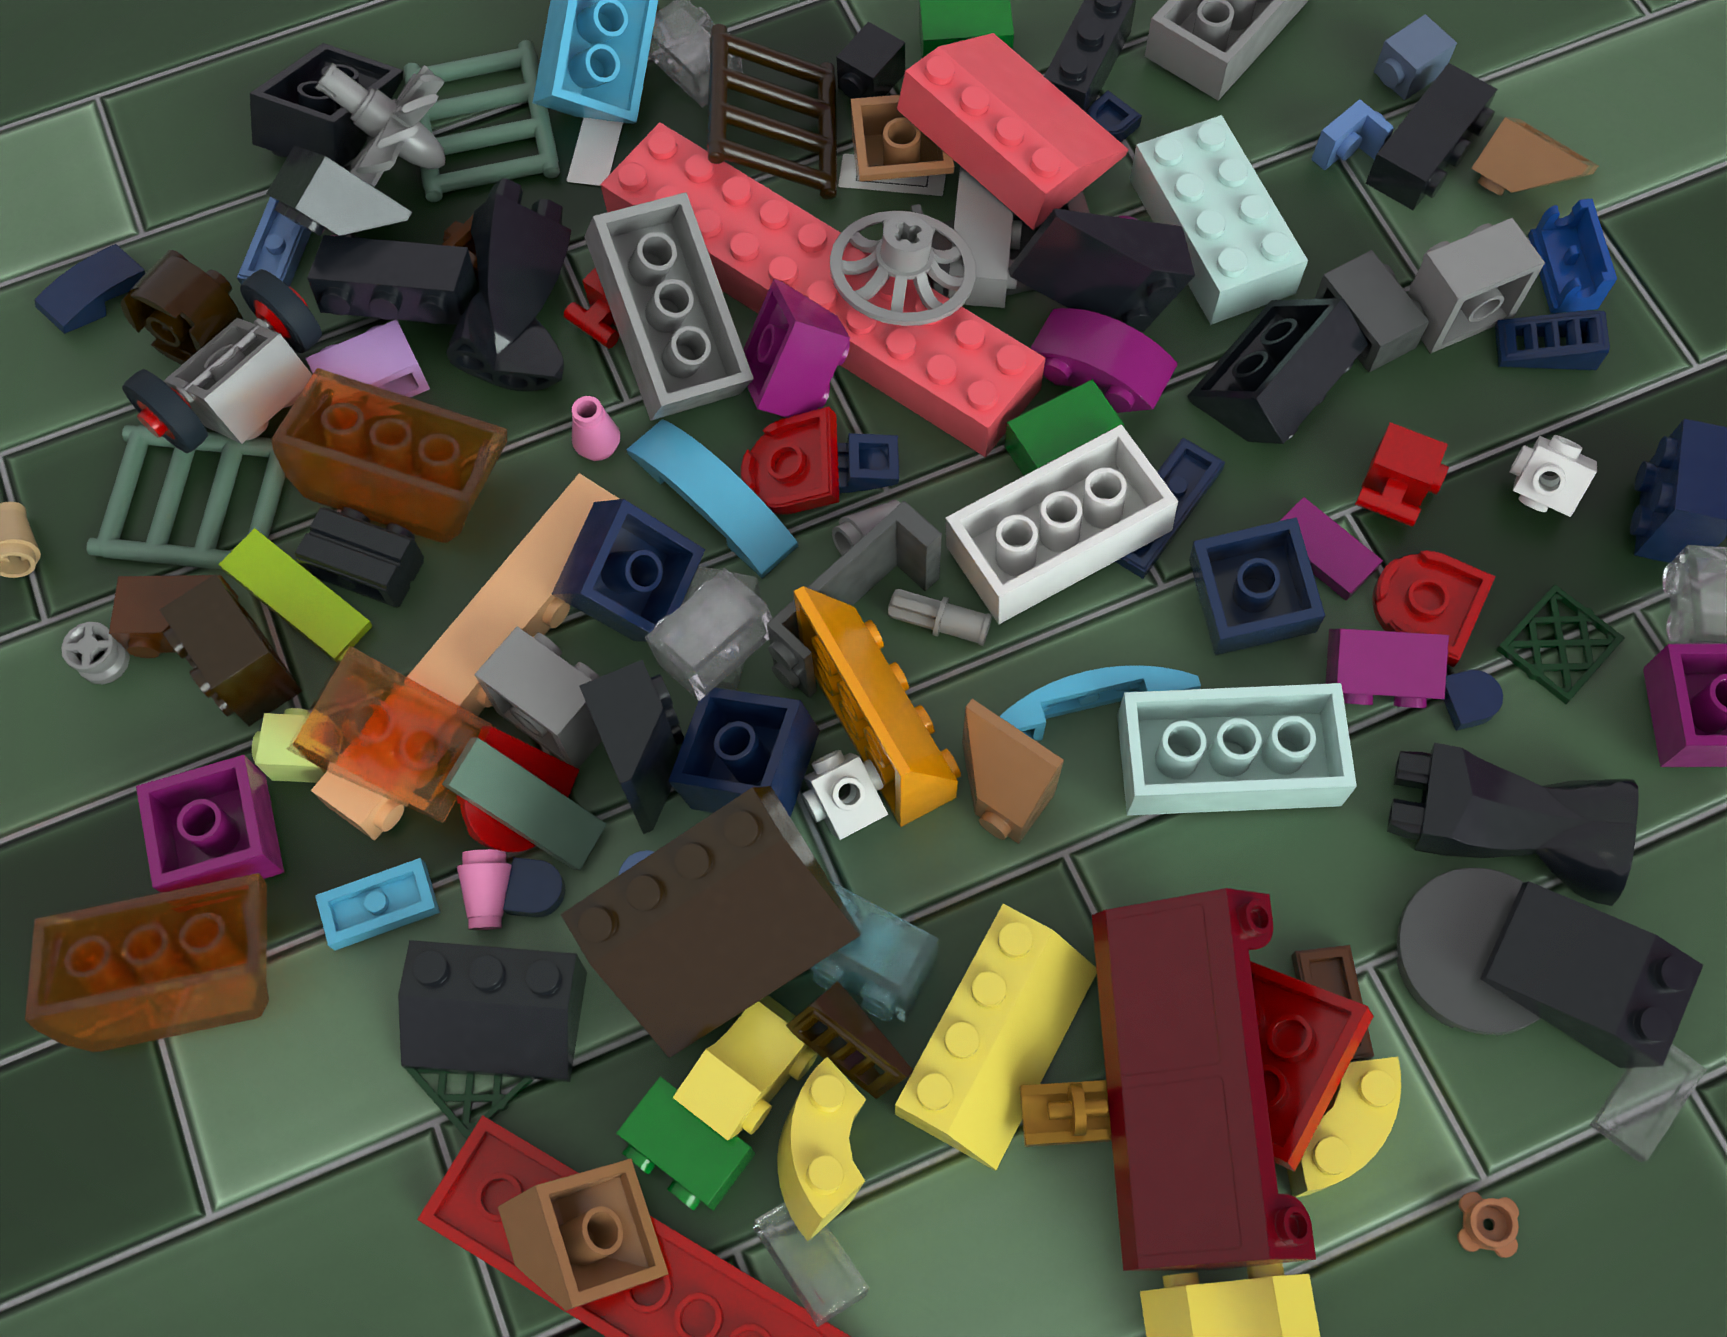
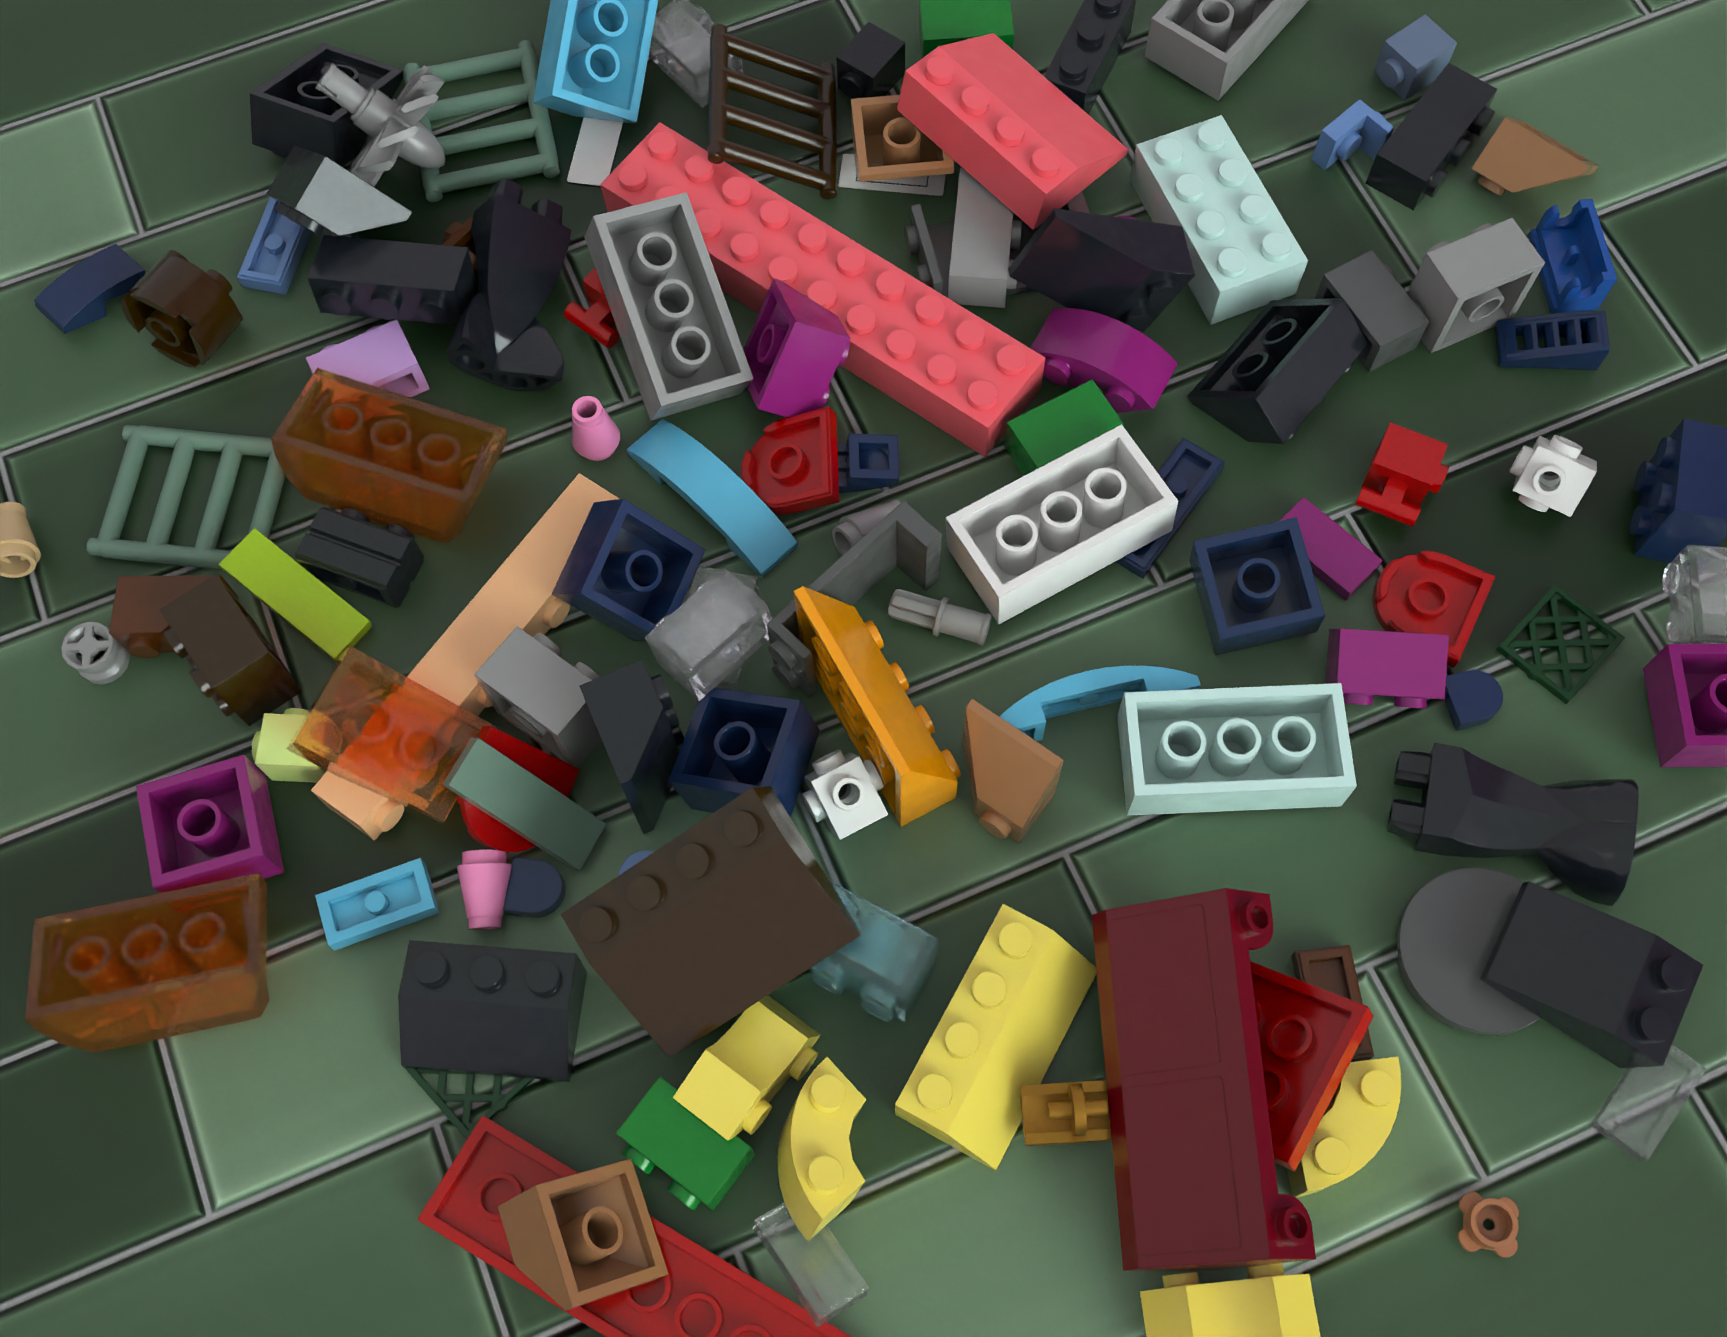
(237, 375): brick -> none
(845, 1034): dark brown slope -> none
(906, 255): light grey wheel -> none
(1115, 116): dark blue tile -> none

